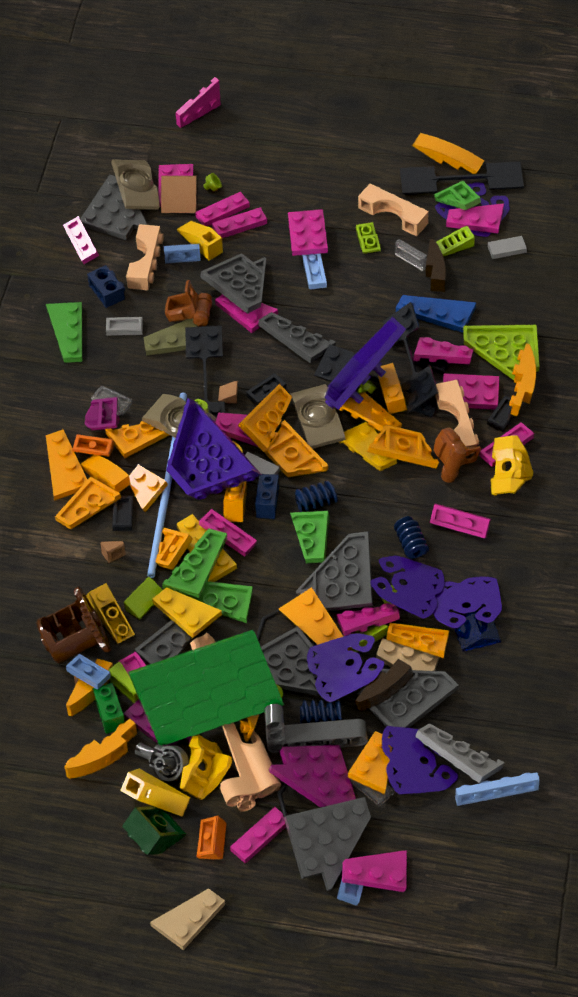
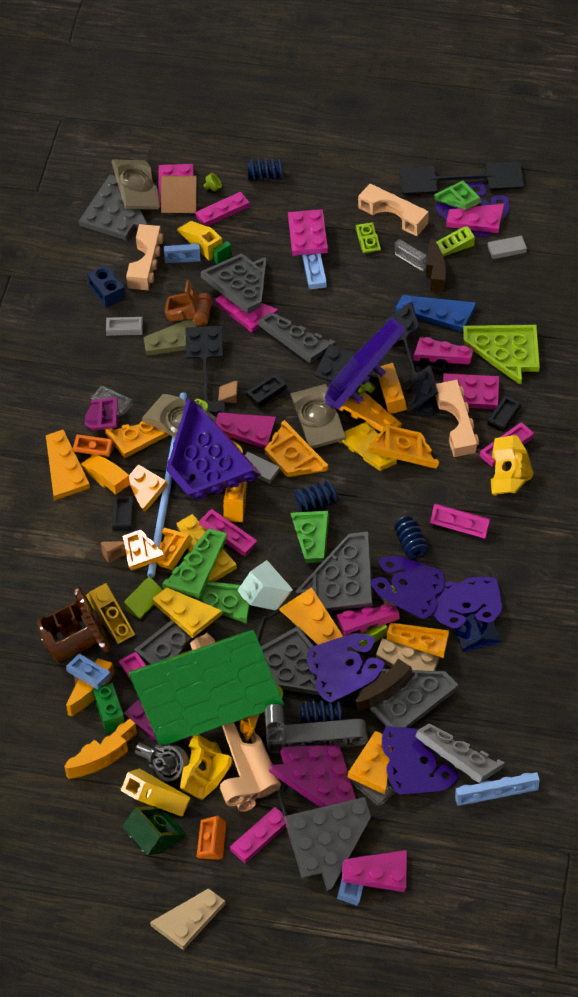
(67, 326): bright green wing -> none
(81, 240): plate -> none
(86, 502): light orange wing -> none
(122, 681): lime slope -> none
(141, 550): none -> wing
(194, 108): dark pink wing -> none
(222, 252): none -> green tile
(240, 223): dark pink plate -> none
(265, 168): none -> dark blue piece
(265, 417): light orange wing -> none
(265, 587): none -> light aqua slope
(267, 496): dark blue brick -> none
(450, 153): light orange slope -> none
(453, 453): dark orange piece -> none
(524, 378): light orange slope -> none

